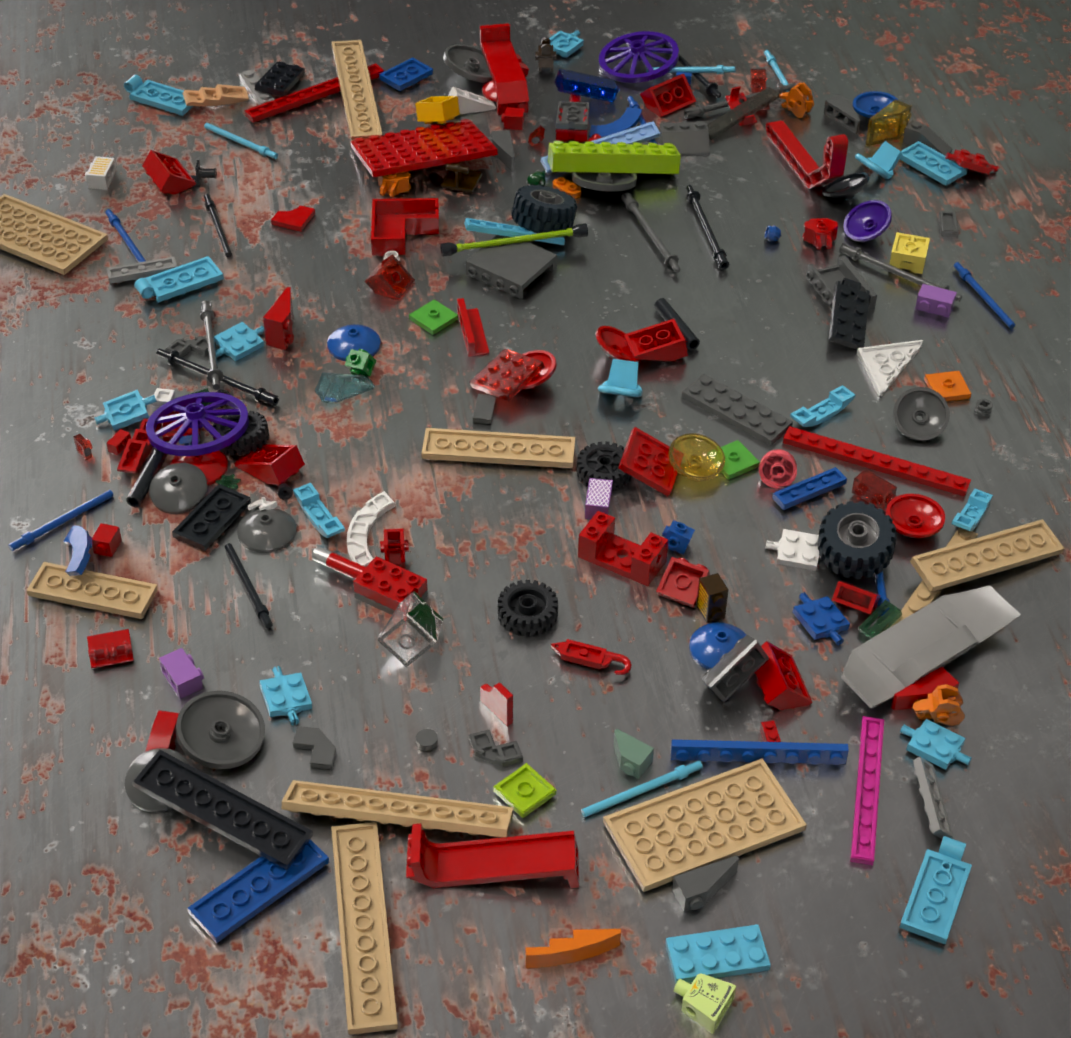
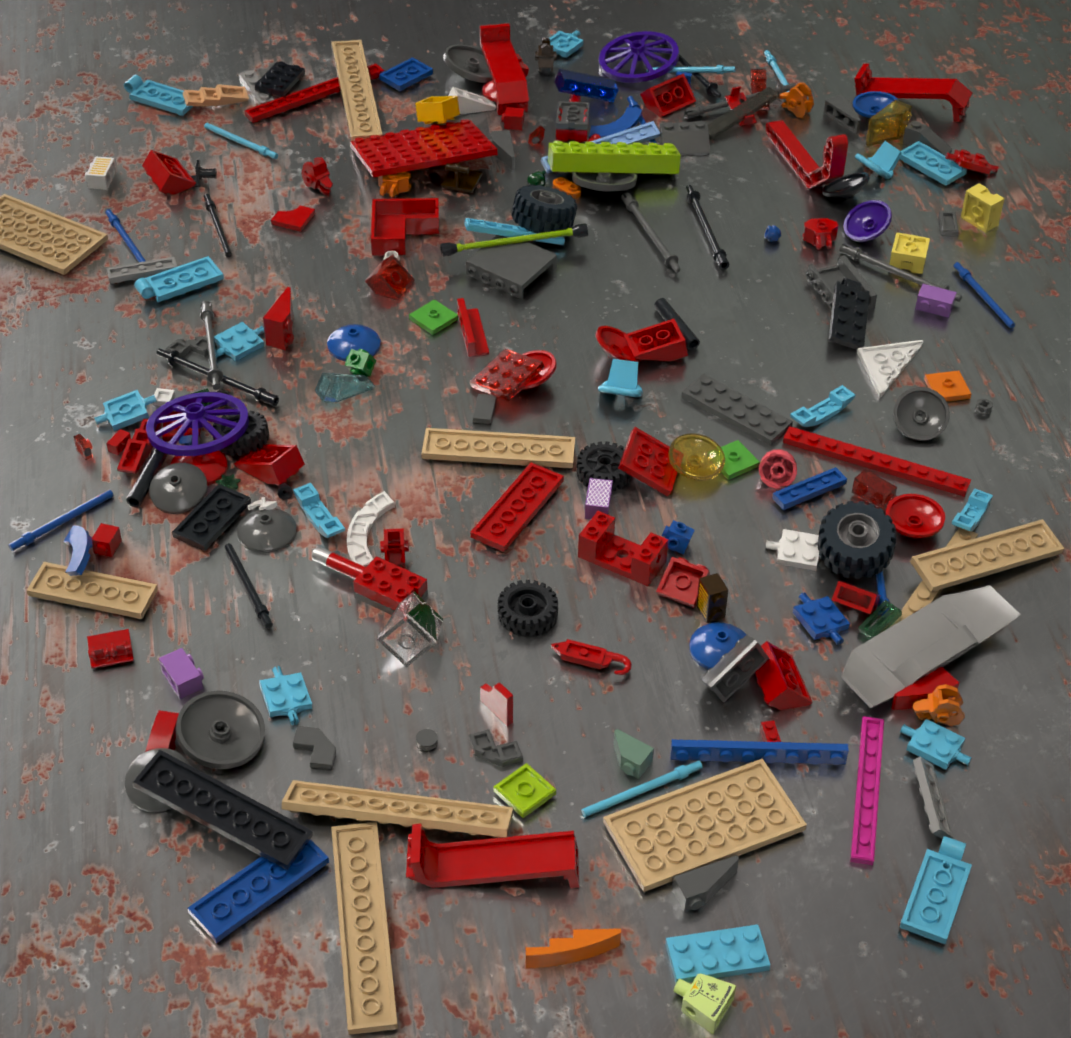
(317, 175): none -> red hinge
(517, 507): none -> red plate
(916, 88): none -> red panel
(982, 208): none -> light yellow piece

